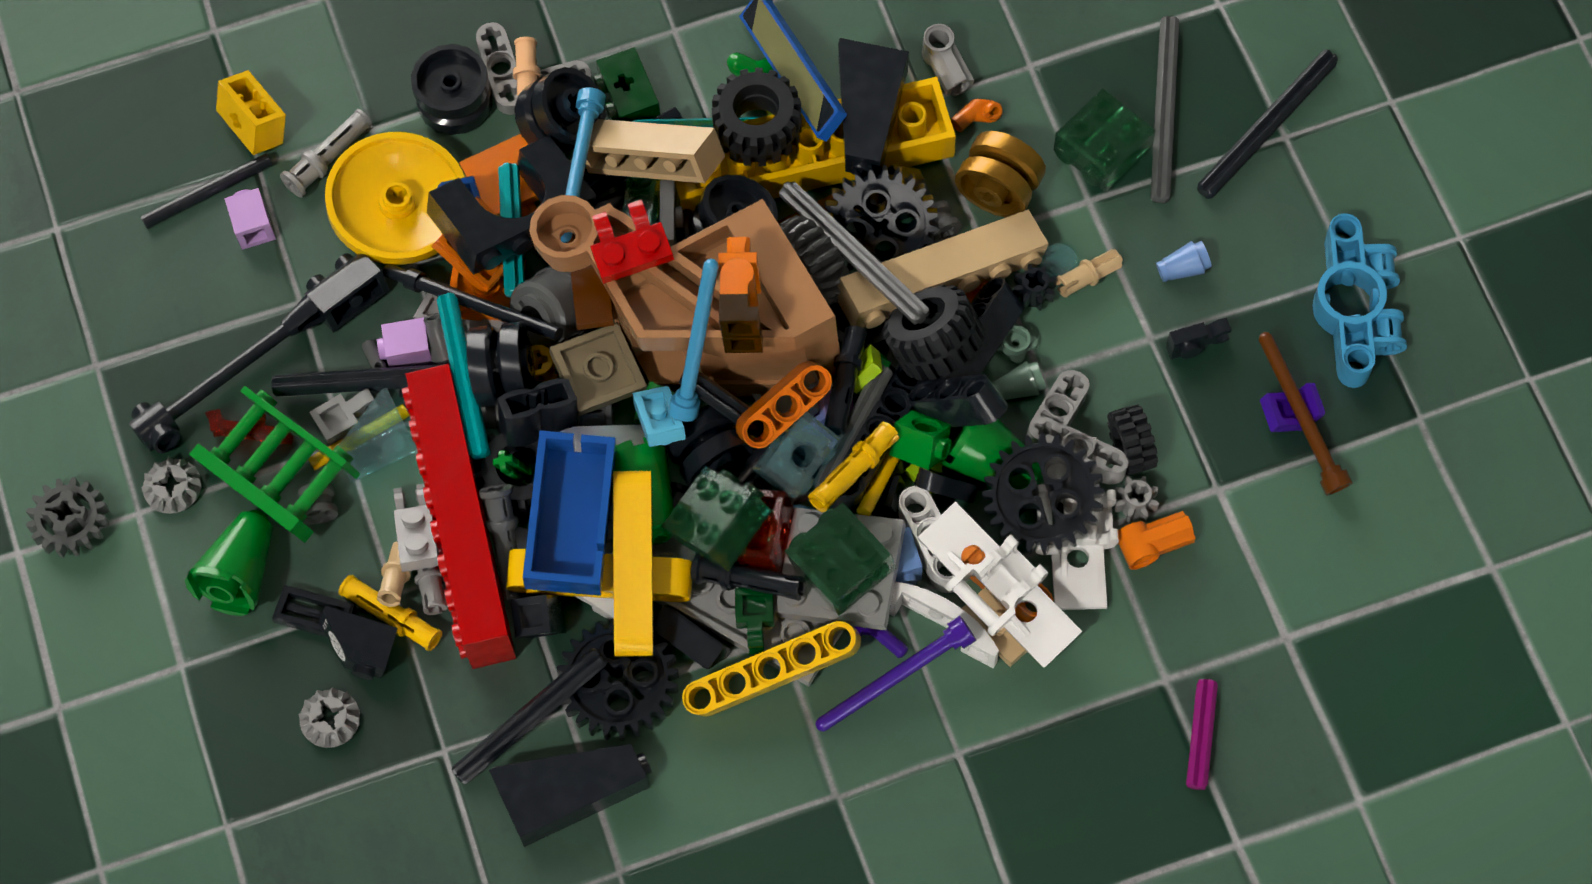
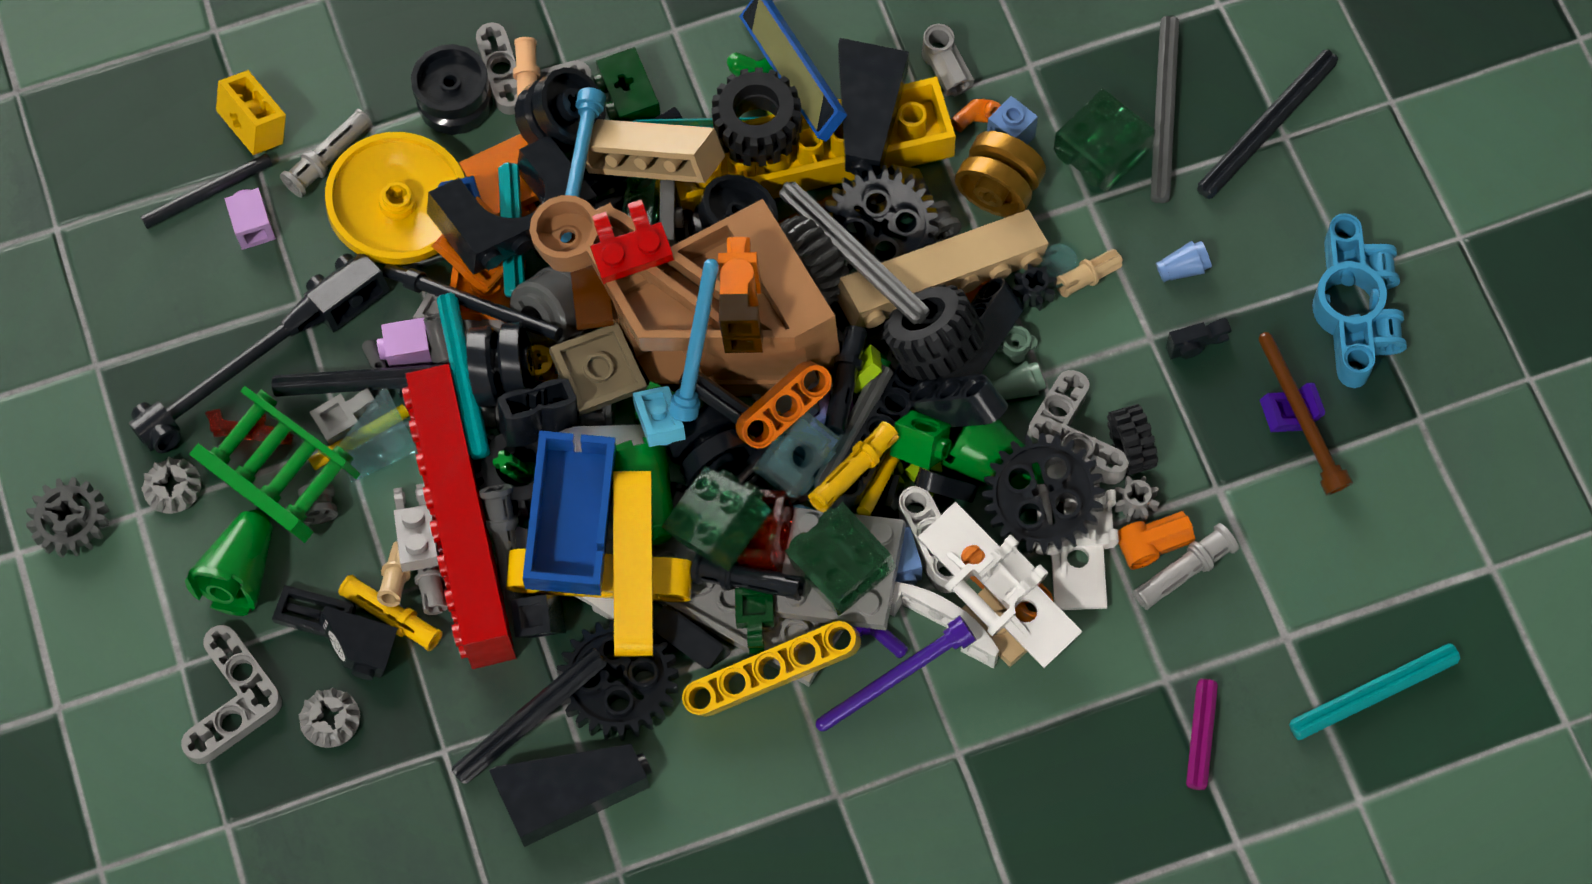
(243, 704): none -> light grey beam
(1014, 120): none -> medium blue brick
(1199, 557): none -> light grey pin
(1374, 691): none -> teal axle

